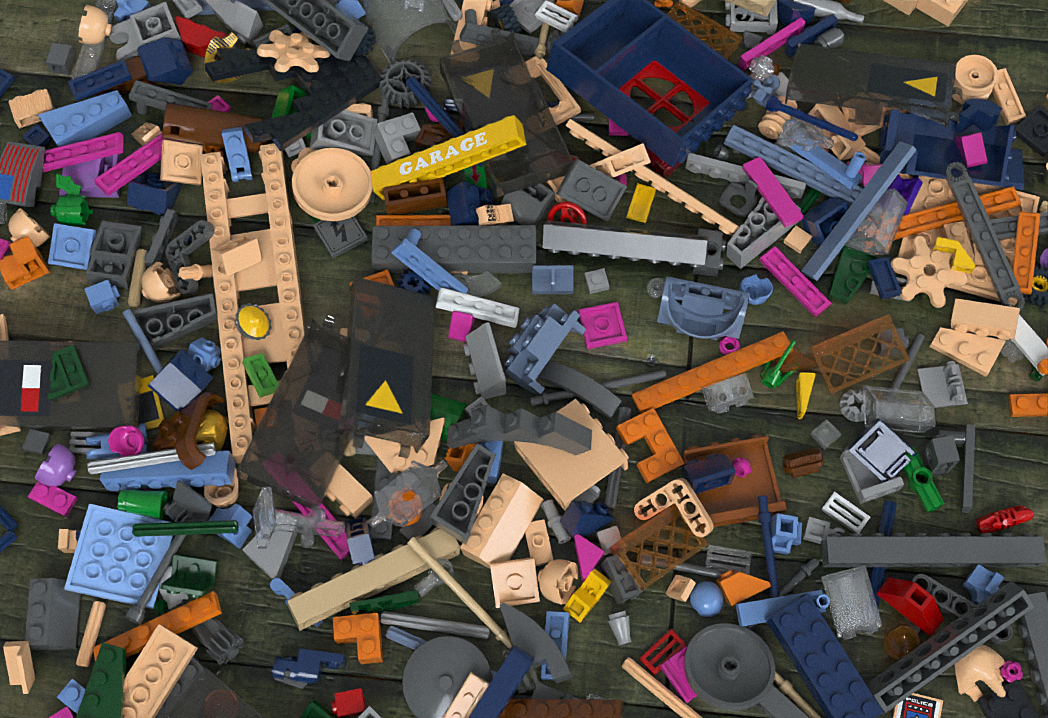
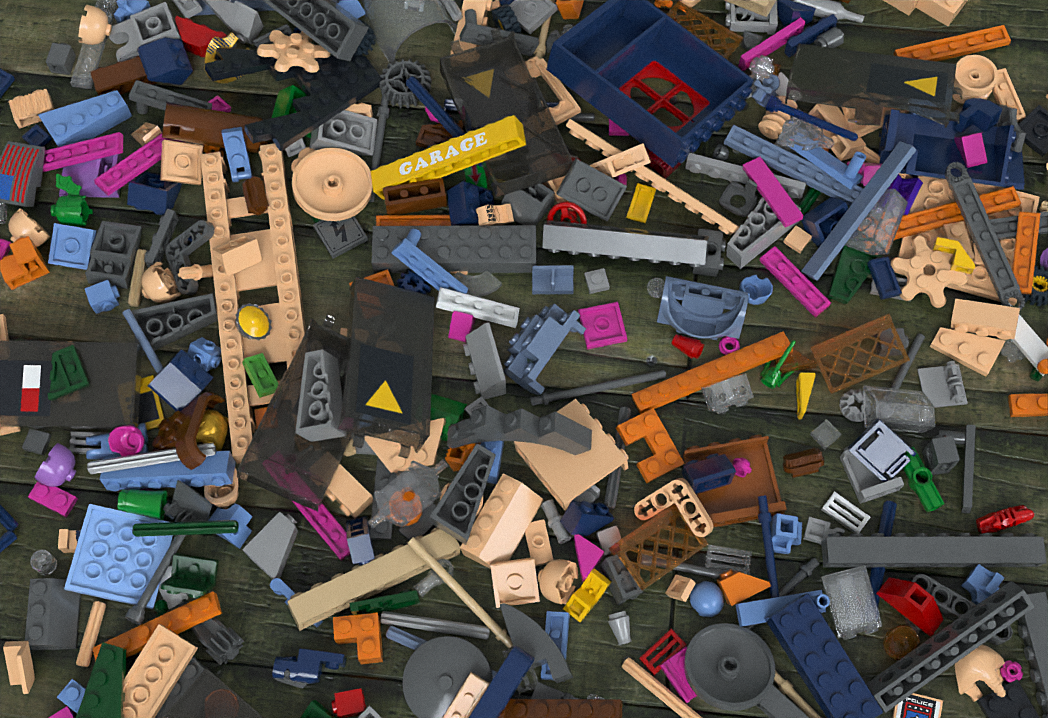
(43, 557): none -> clear wheel
(99, 80): dark blue plate -> none
(255, 195): none -> reddish brown piece
(269, 520): clear piece -> none
(320, 398): none -> light grey wedge
(394, 134): light grey brick -> none
(563, 24): white tile -> none
(582, 387): dark grey slope -> none
(689, 346): none -> red cone
(957, 45): none -> orange plate
(1008, 117): none -> dark grey tile

